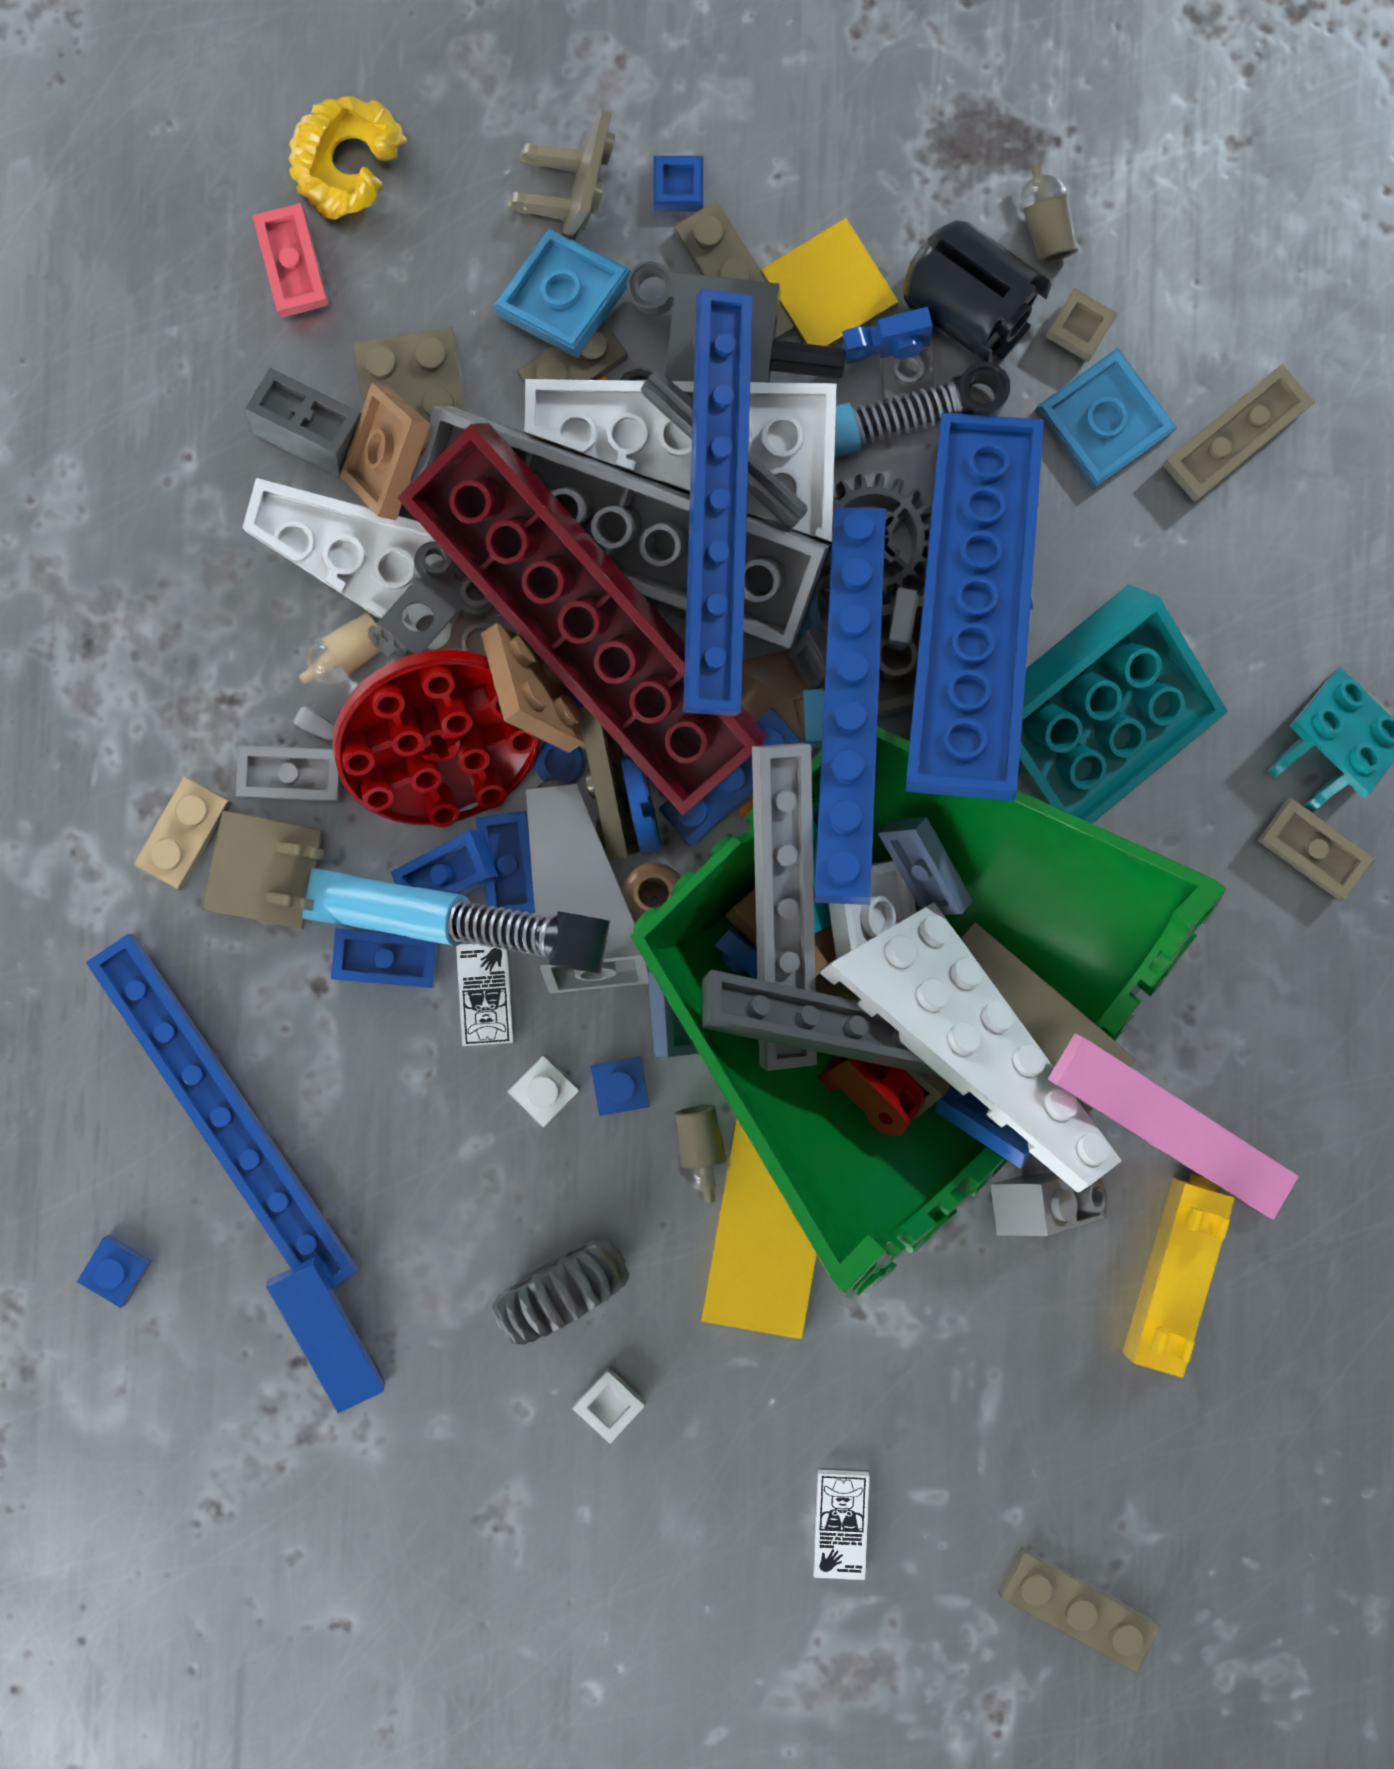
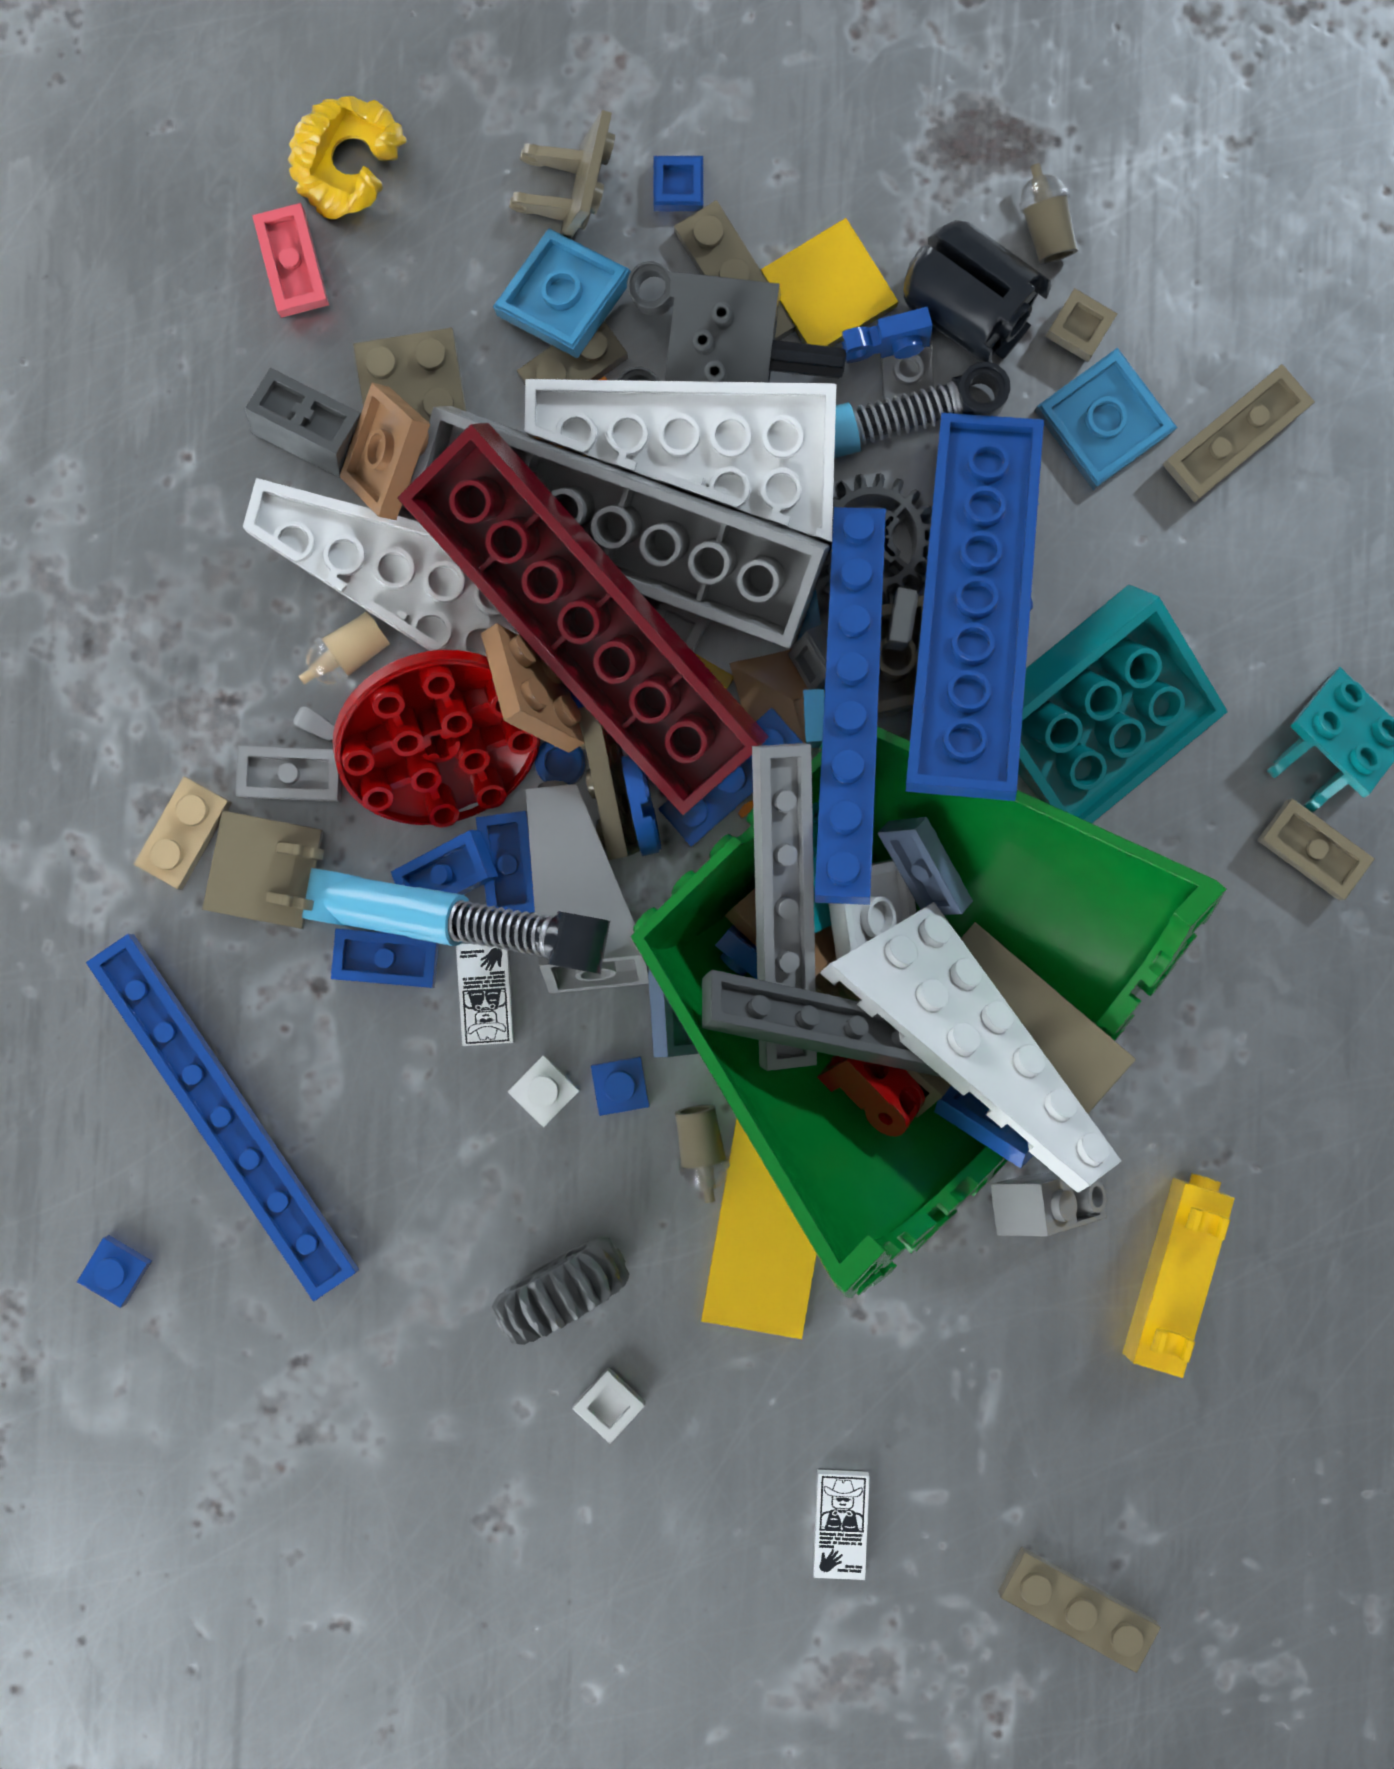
(325, 1335): blue tile -> none
(440, 593): dark grey piece -> none
(646, 883): medium nougat head -> none
(718, 504): blue plate -> none
(761, 481): dark grey axle -> none
(1172, 1126): bright pink tile -> none

